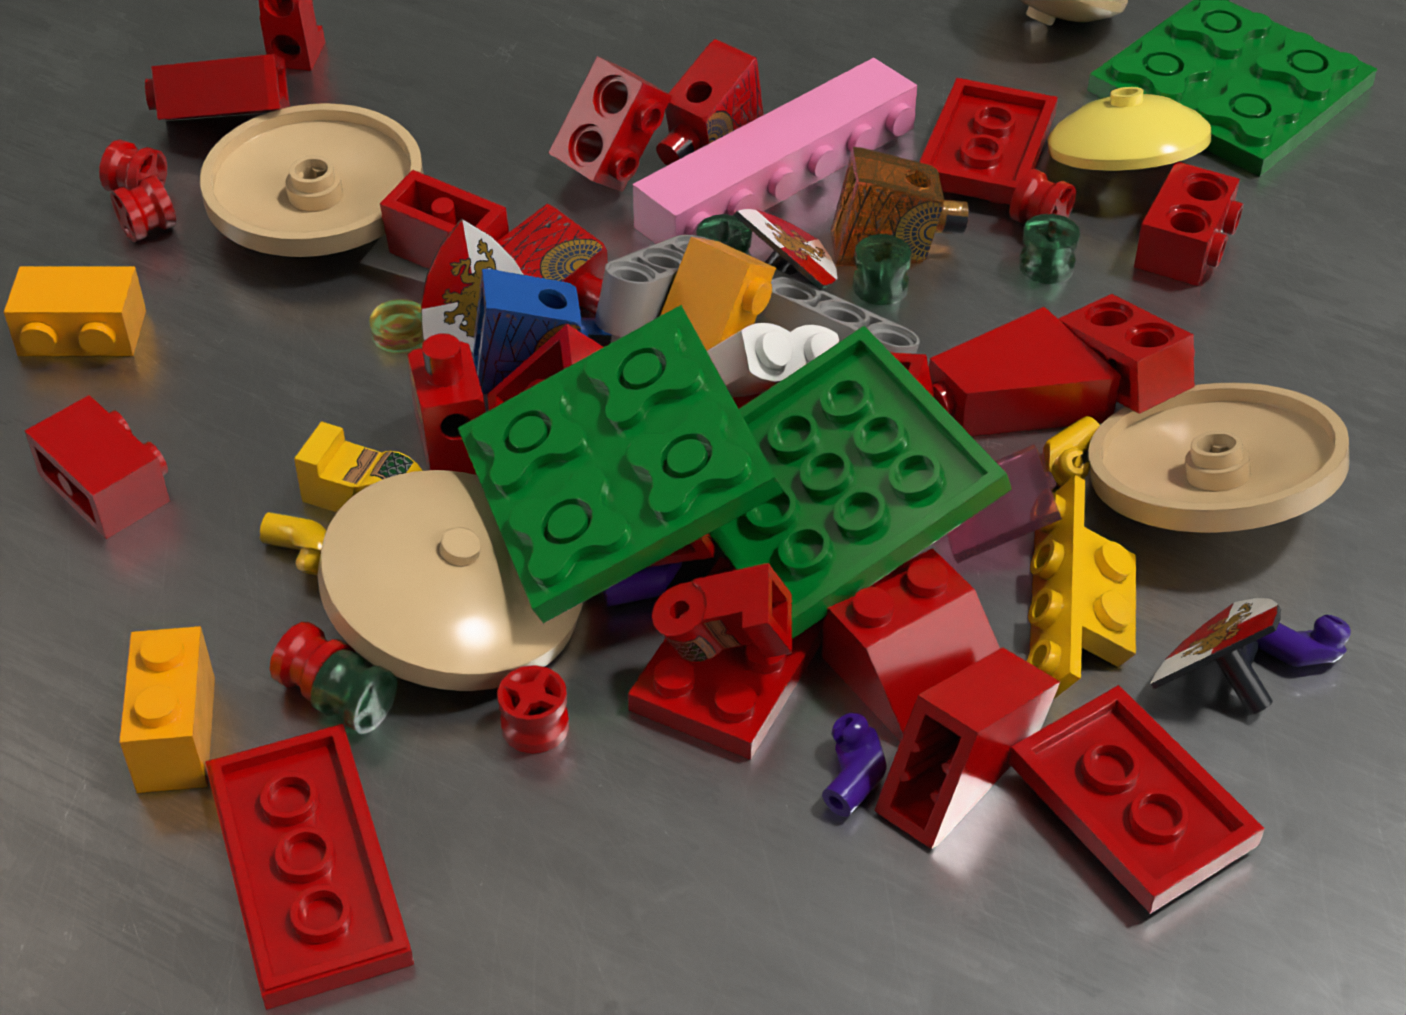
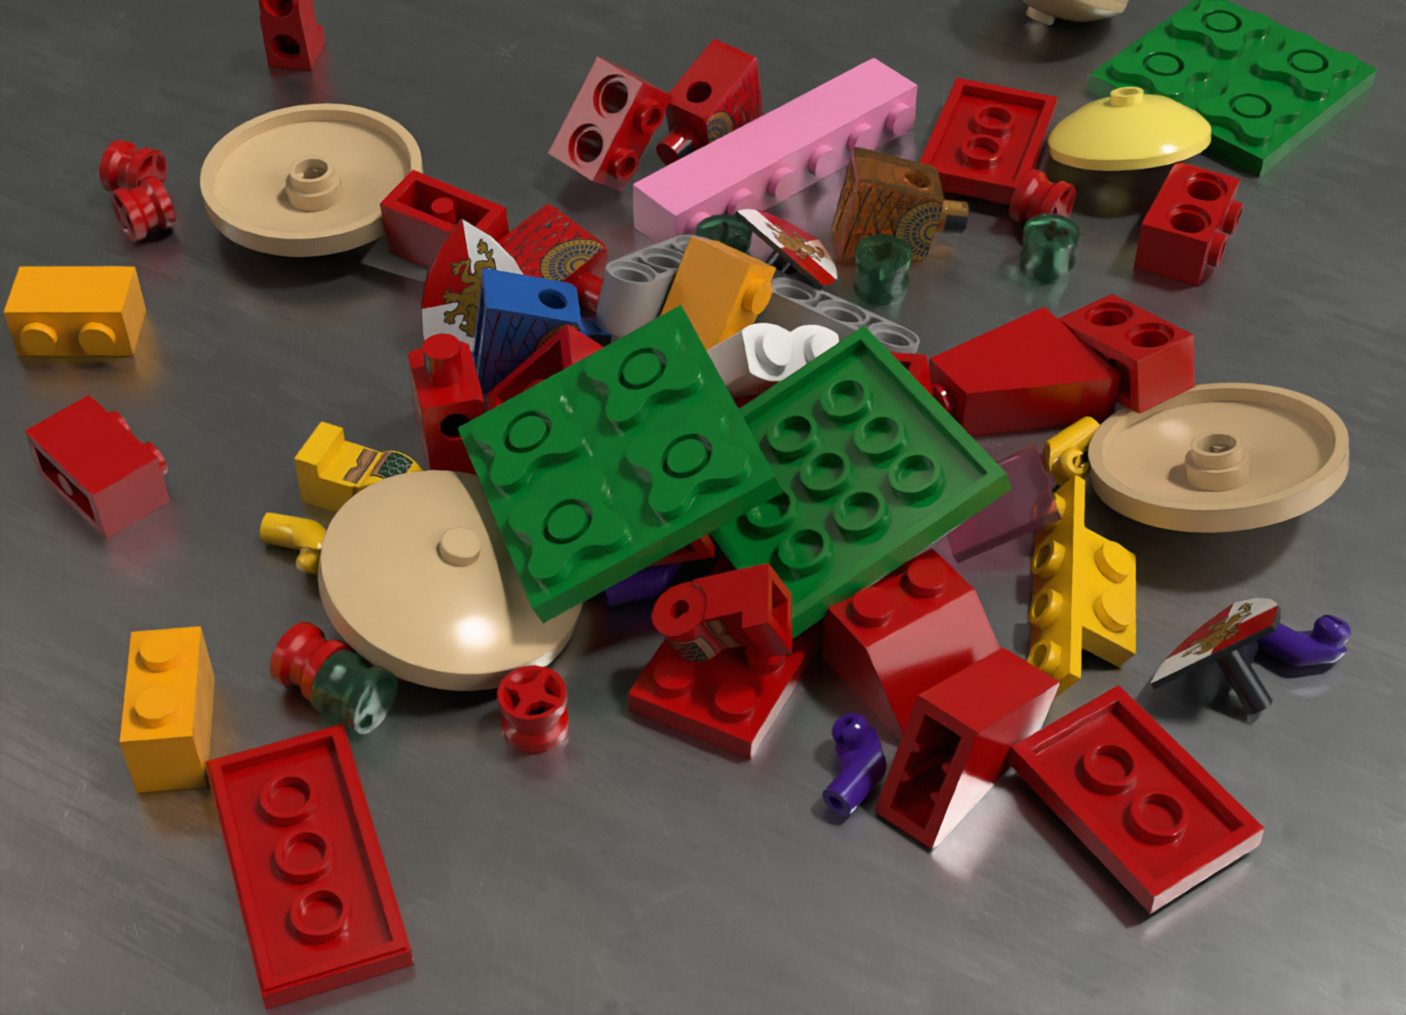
(218, 87): red slope -> none
(397, 326): clear yellow tile -> none

